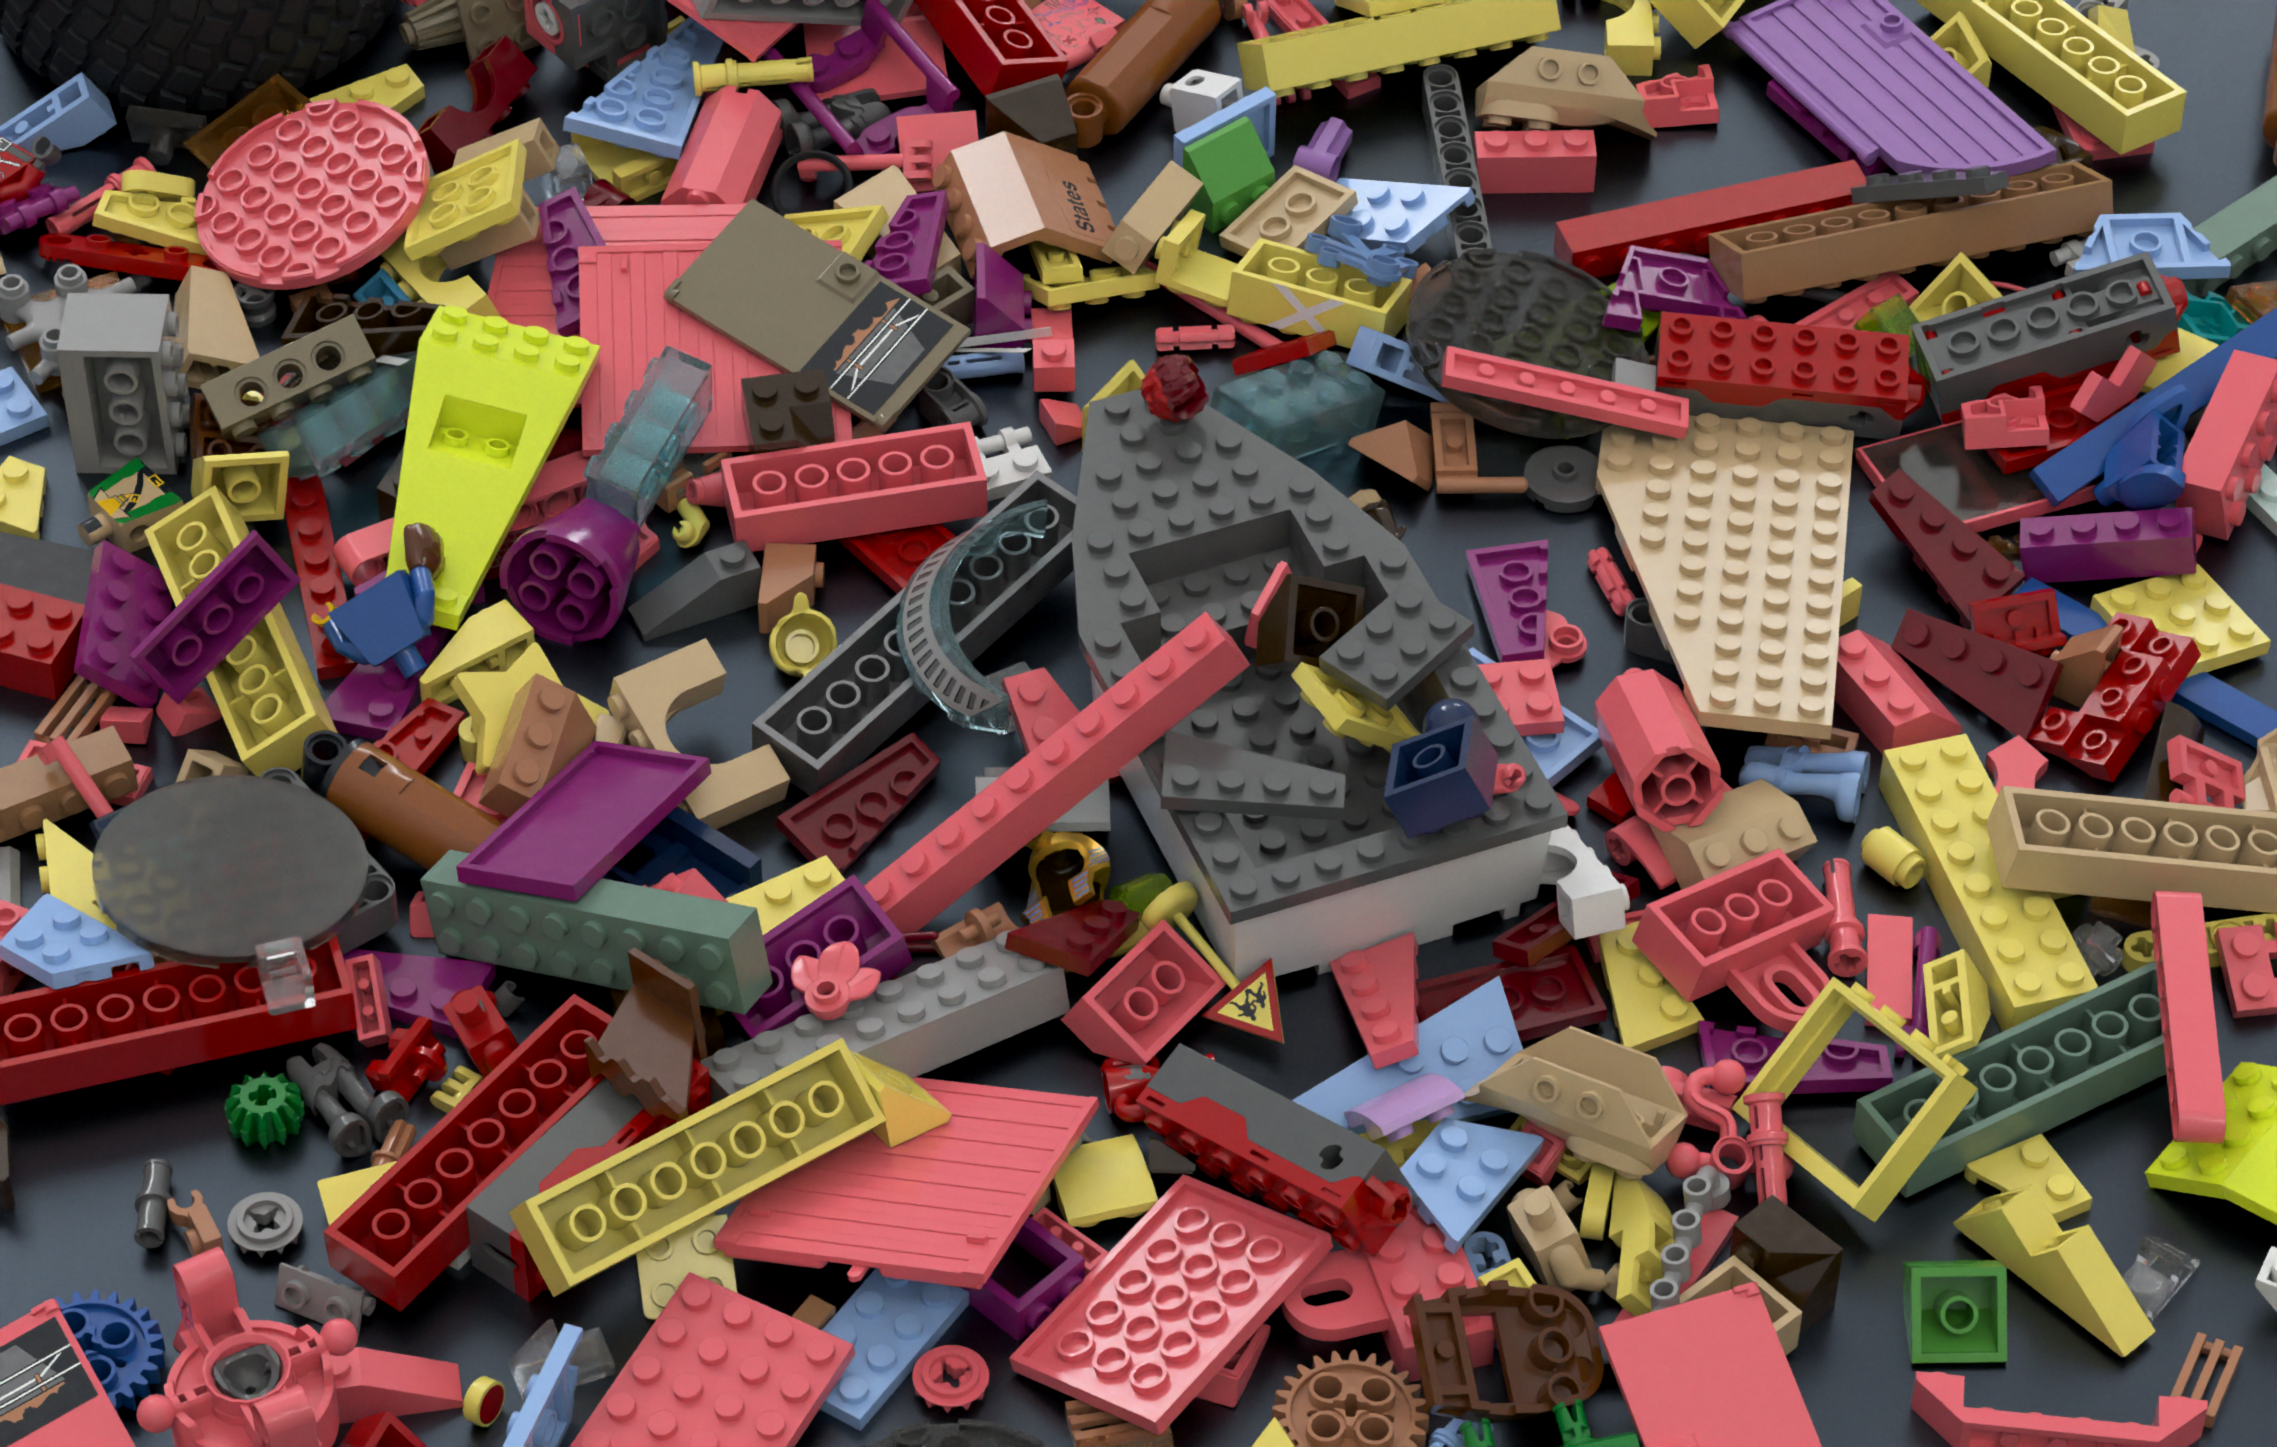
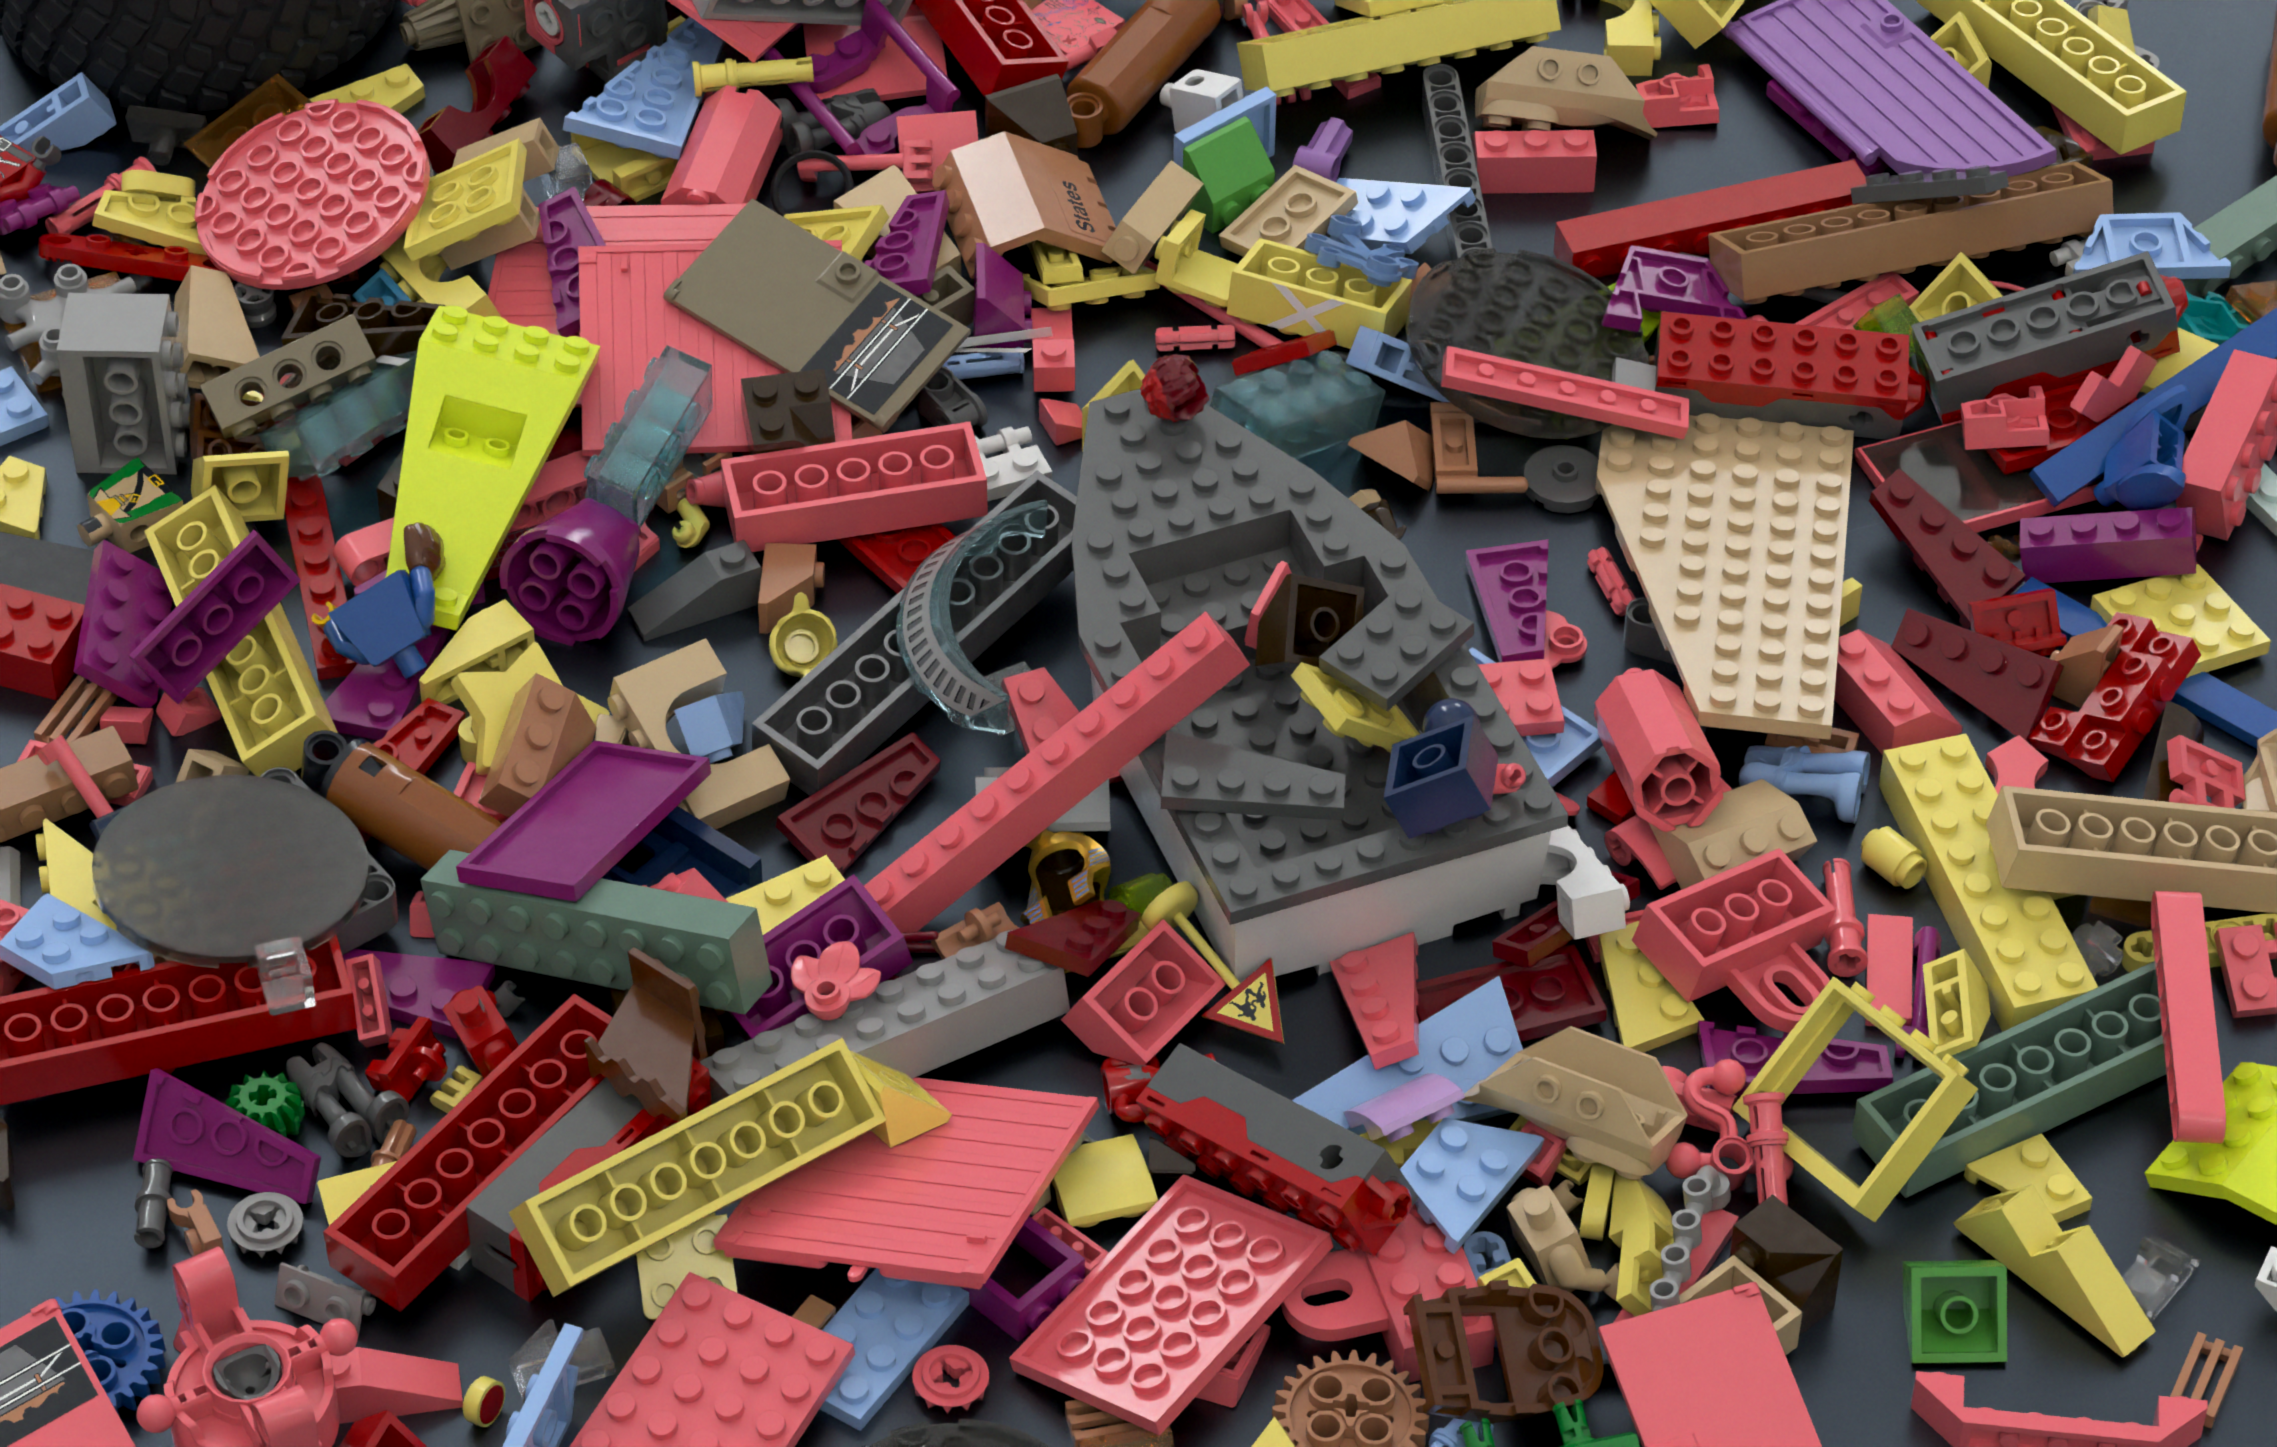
(220, 1143): none -> magenta wing
(713, 725): none -> light blue slope

